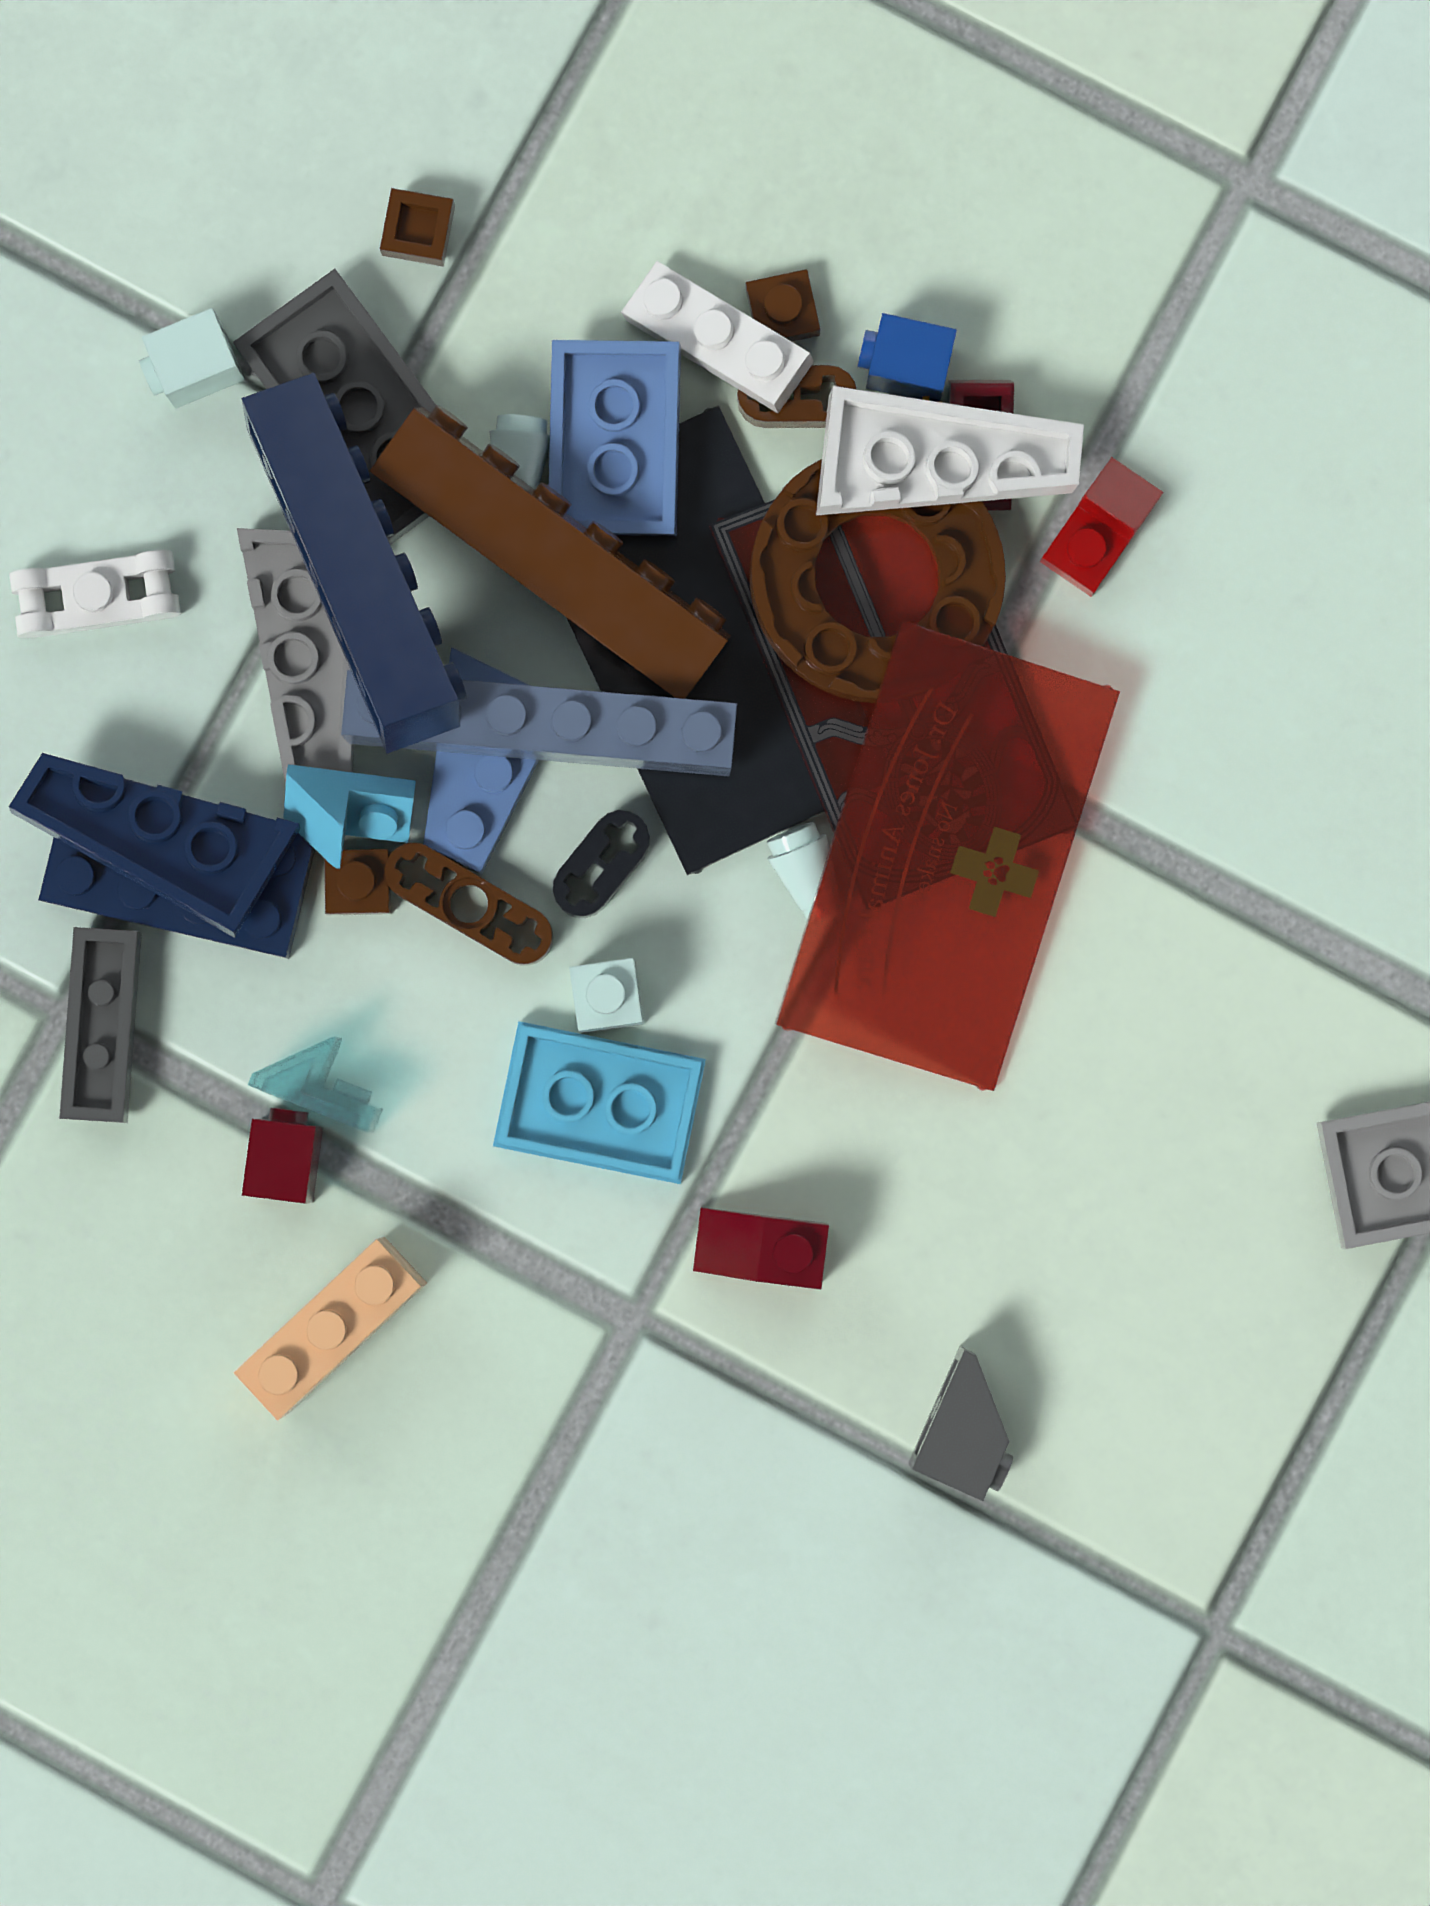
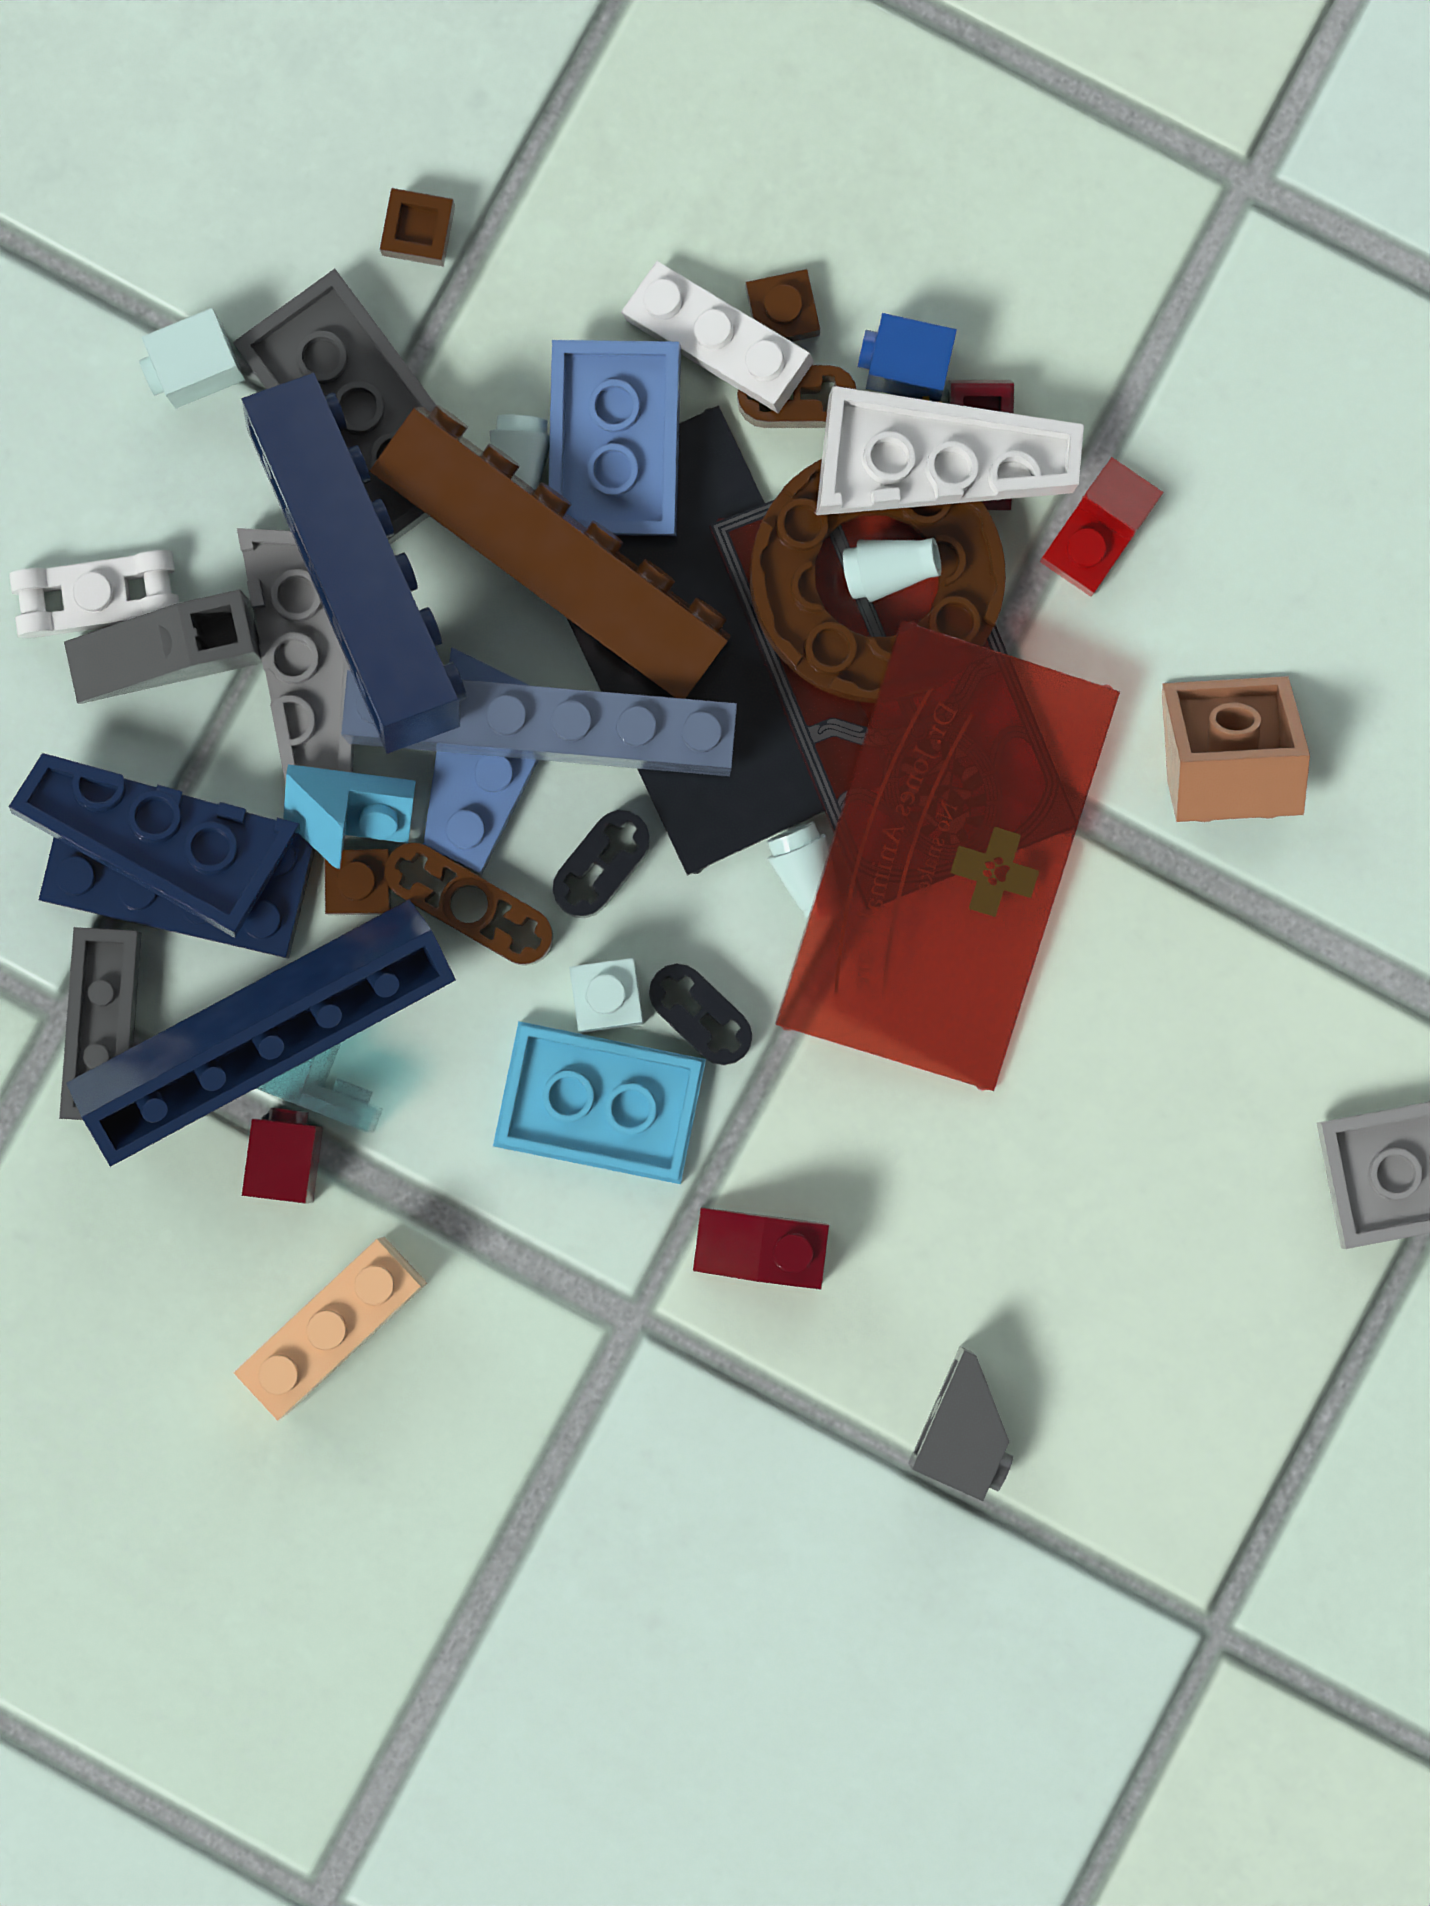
(165, 647): none -> dark grey slope
(260, 1032): none -> dark blue brick
(711, 1002): none -> black beam
(887, 566): none -> light aqua cone
(1234, 749): none -> nougat slope

